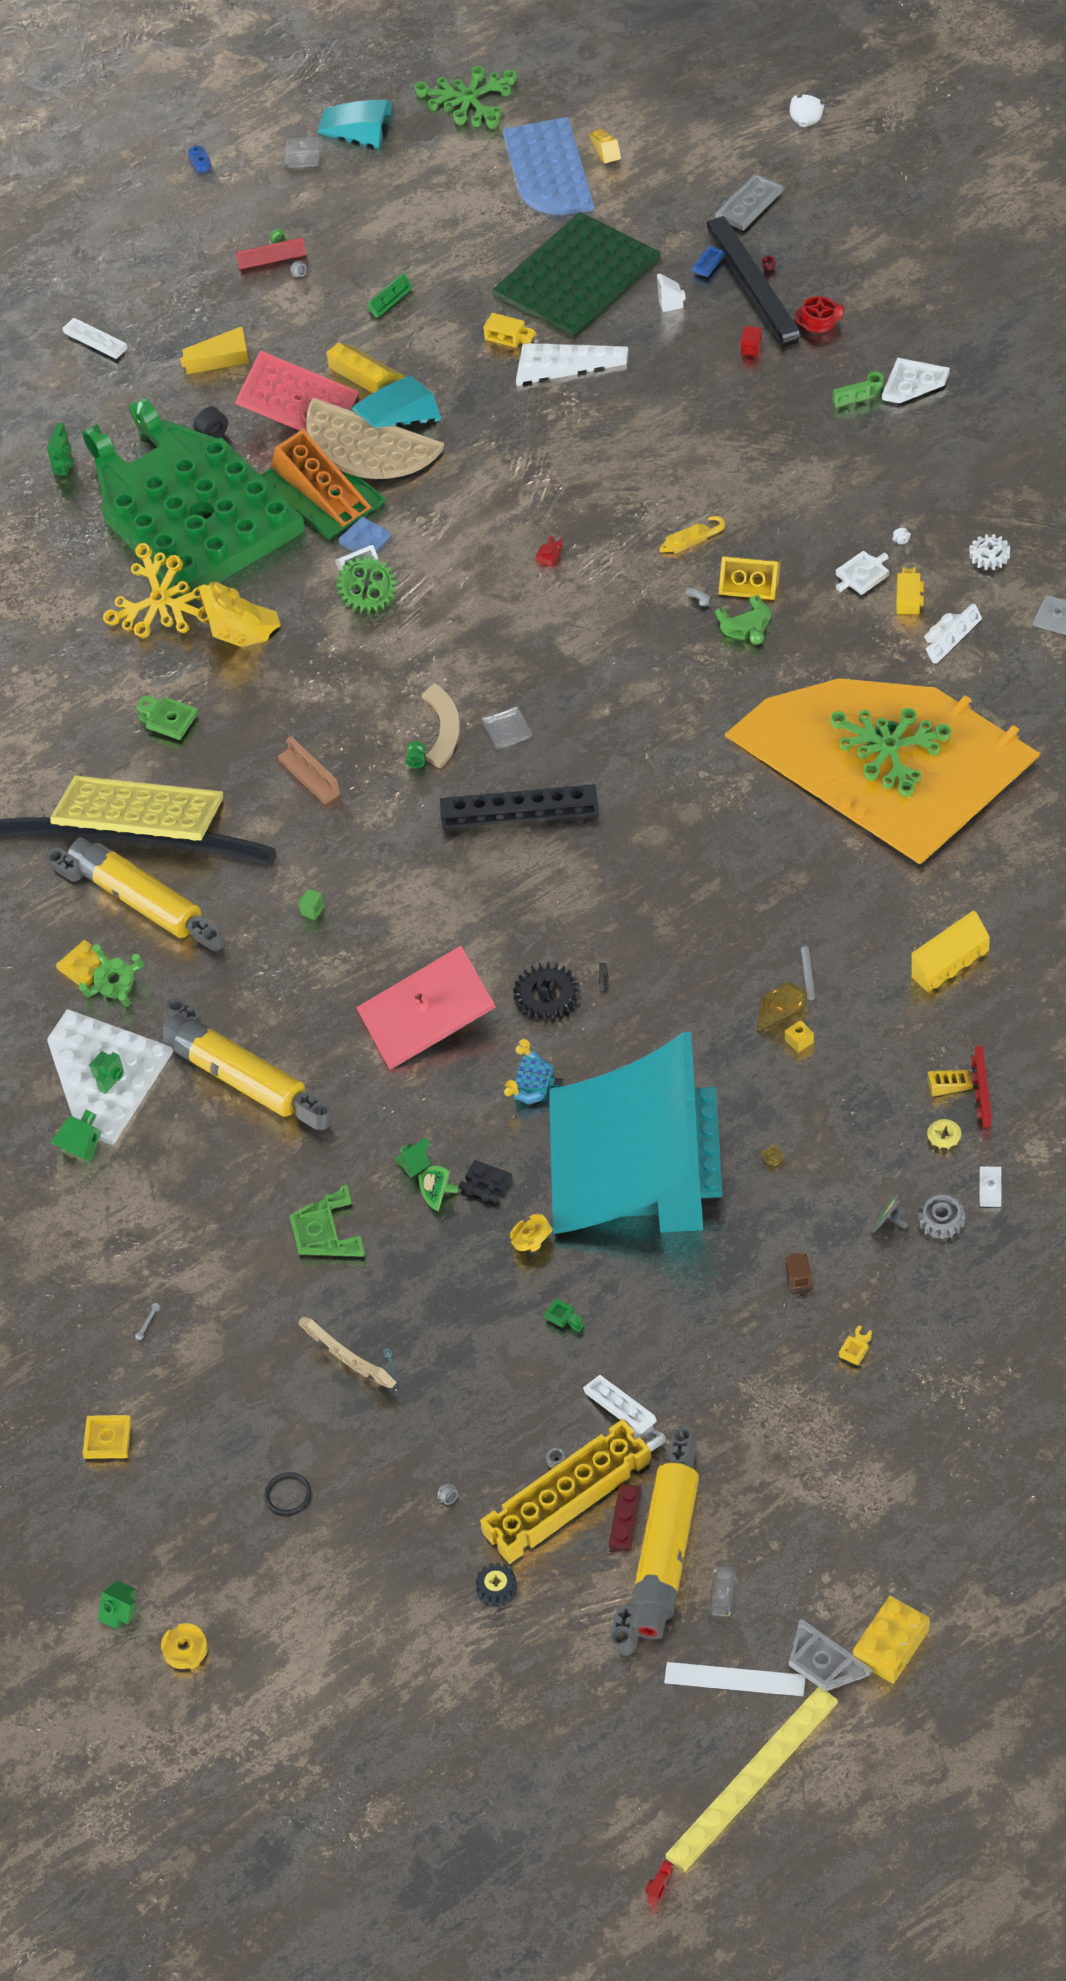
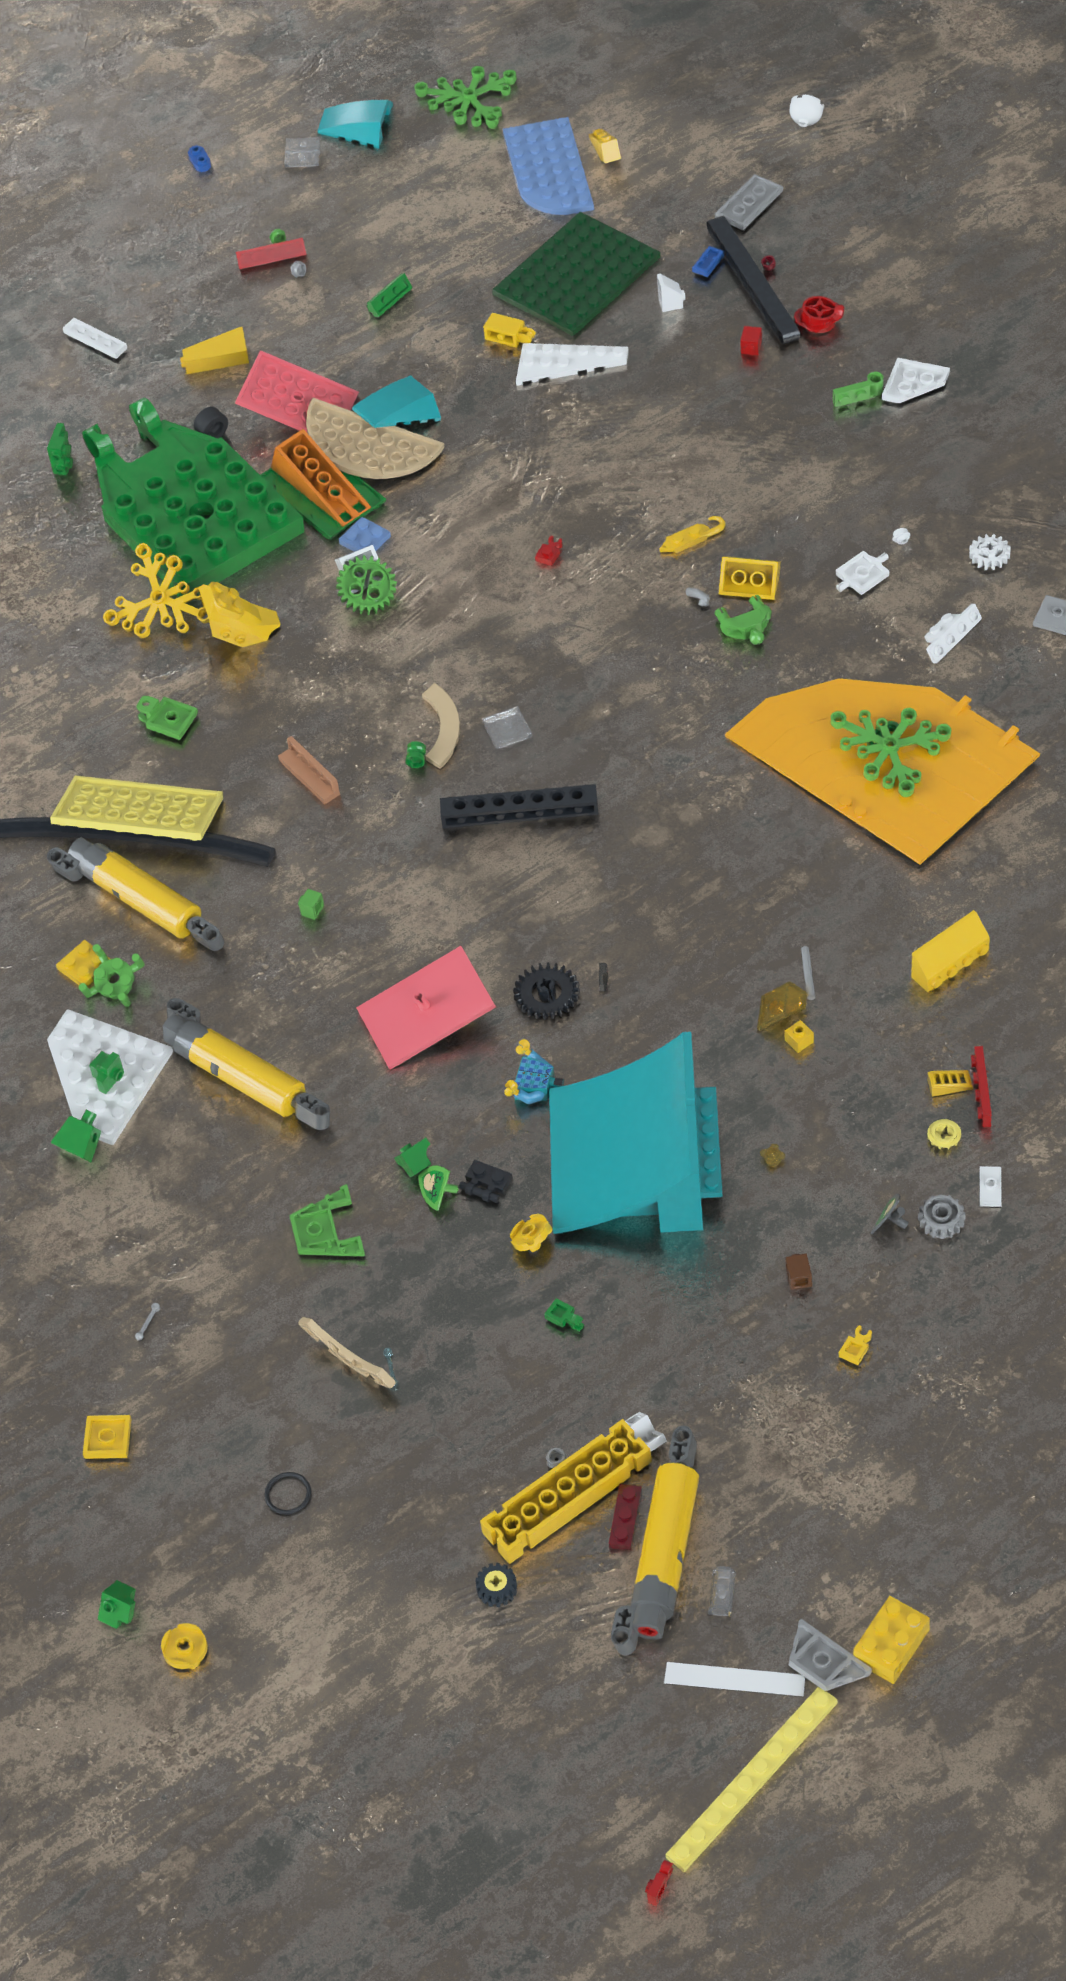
(361, 367): yellow slope -> none
(447, 1494): light grey plate -> none
(620, 1404): white plate -> none
(909, 591): yellow brick -> none

